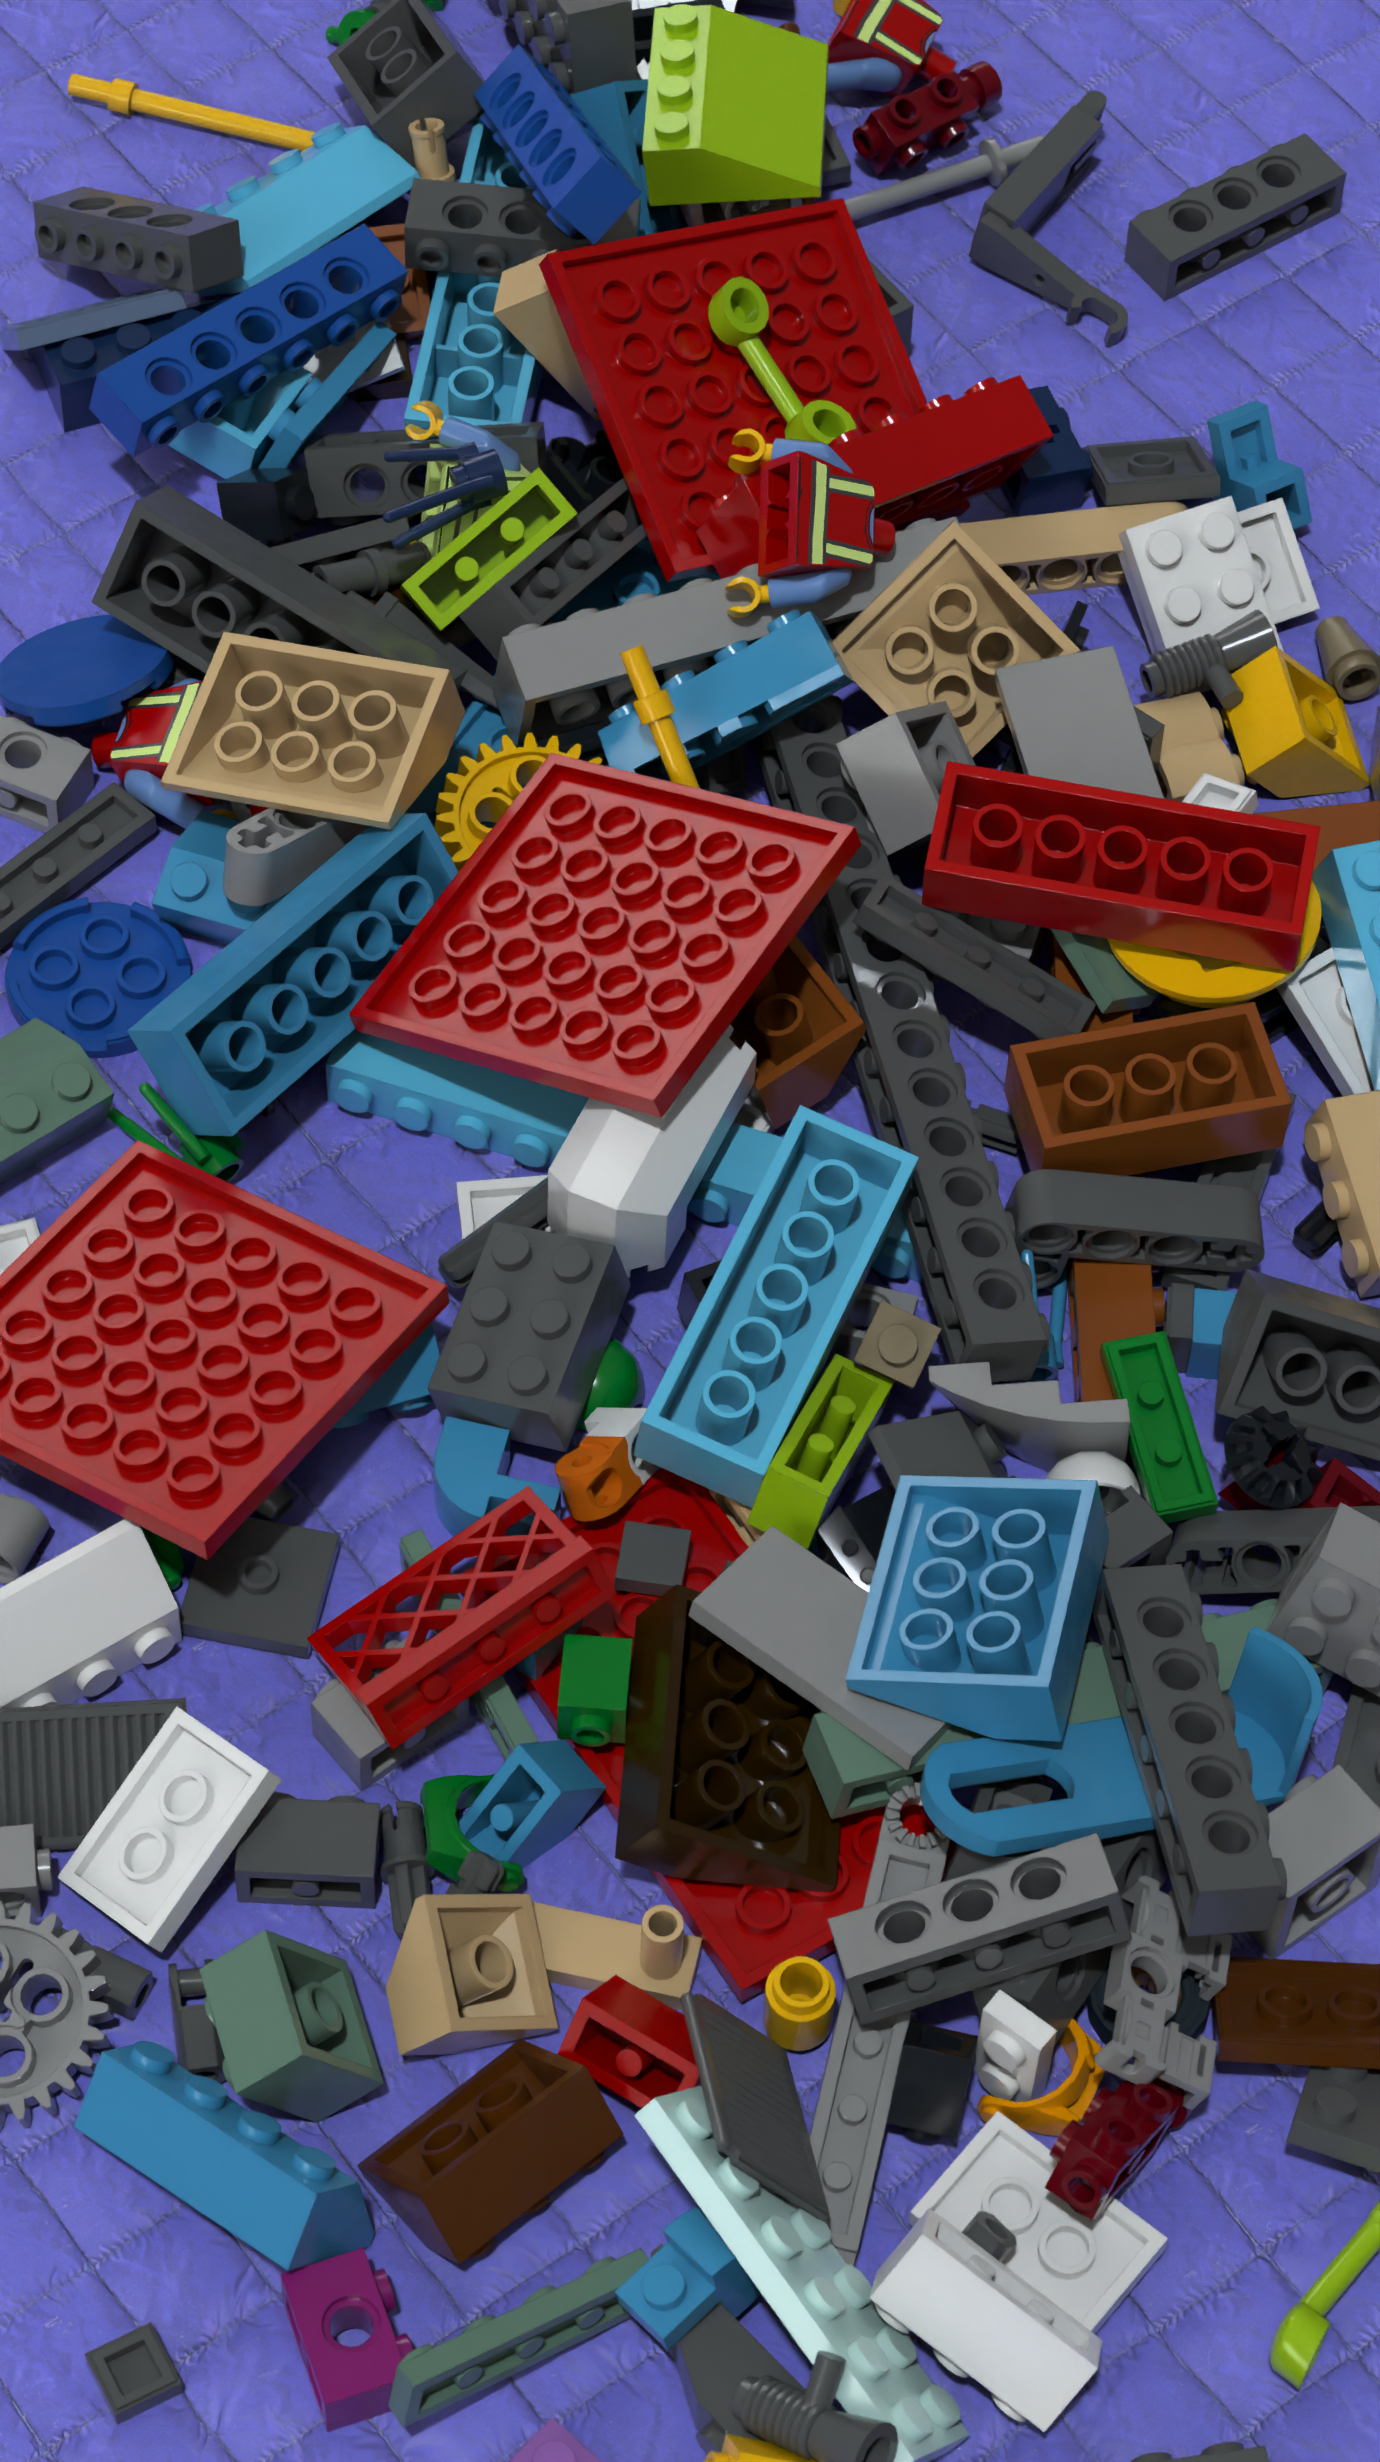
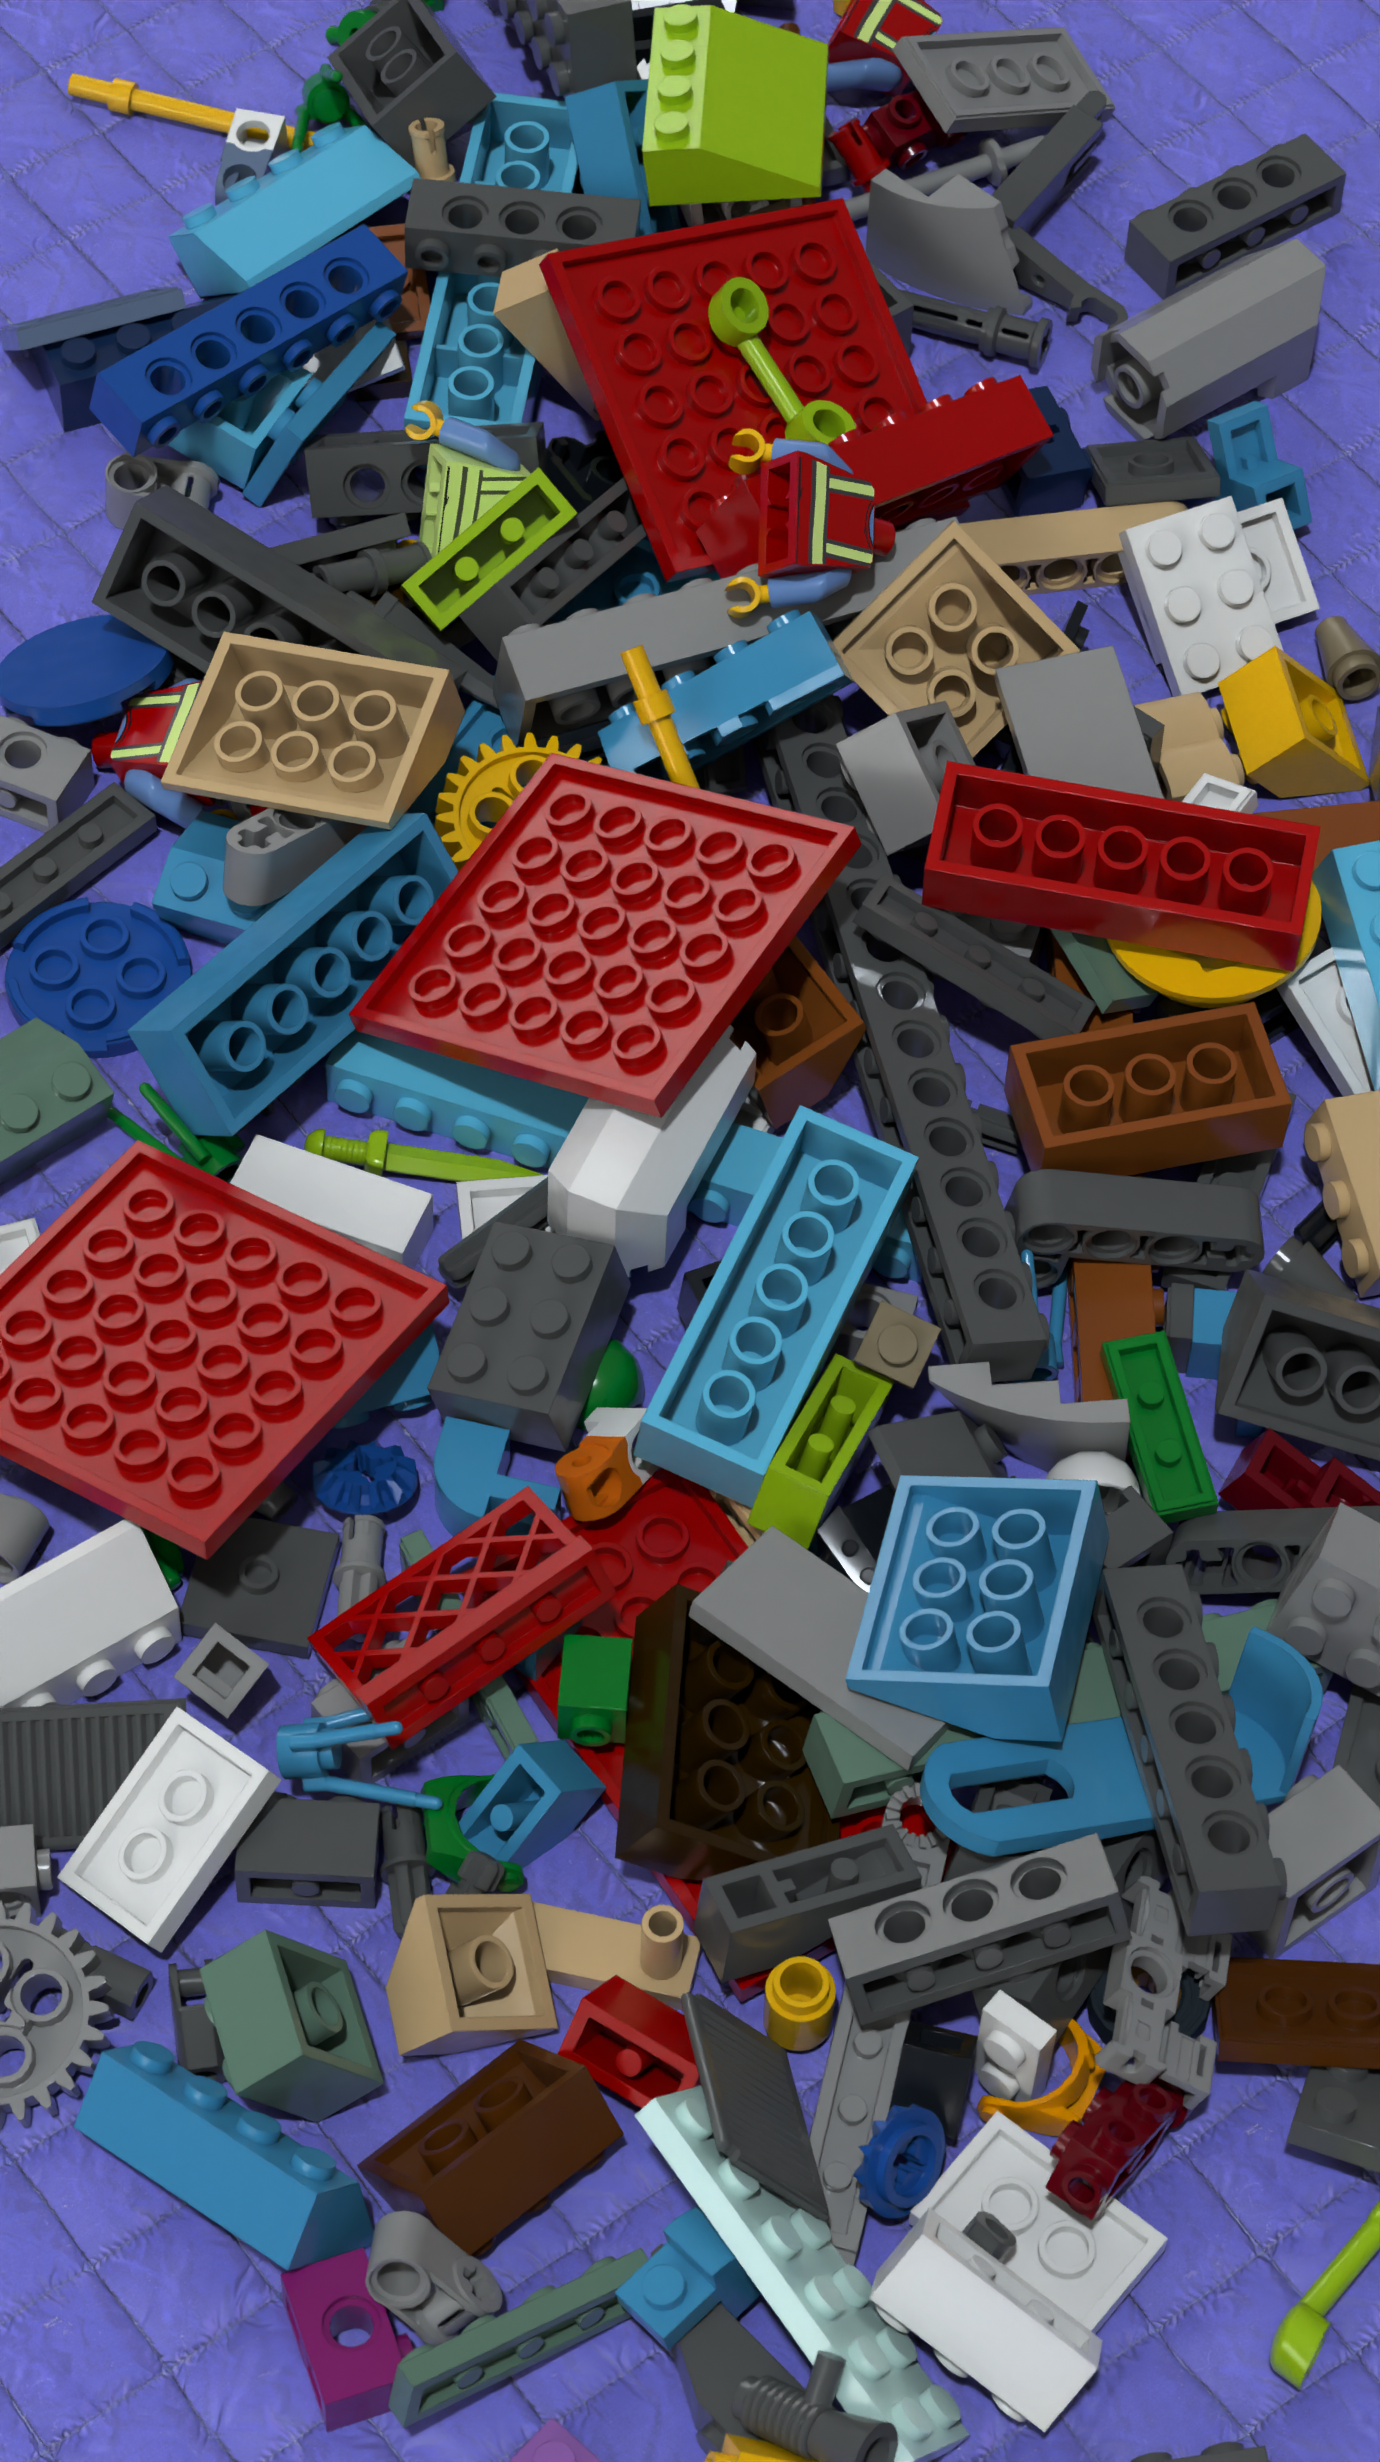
(133, 2373): dark grey tile -> none
(134, 478): none -> light grey piece
(138, 239): dark grey brick -> none
(221, 1670): none -> light grey brick
(249, 156): none -> leg
(268, 503): black brick -> none
(316, 1747): none -> dark azure plant
(325, 102): none -> green plant
(340, 1198): none -> white brick
(342, 1487): none -> blue gear
(360, 1563): none -> light grey axle
(380, 1156): none -> lime sword
(424, 2278): none -> light grey piece
(473, 483): dark blue plant -> none
(555, 147): blue brick -> none
(652, 1558): dark grey tile -> none
(783, 1904): none -> dark grey slope
(858, 153): none -> red pin
(897, 2189): none -> blue gear
(945, 242): none -> light grey slope
(997, 329): none -> dark grey pin
(999, 77): none -> light grey tile
(1209, 661): dark grey piece -> none
(1214, 342): none -> light grey brick
(1247, 1447): black gear -> none
(1307, 1267): none -> dark grey cone

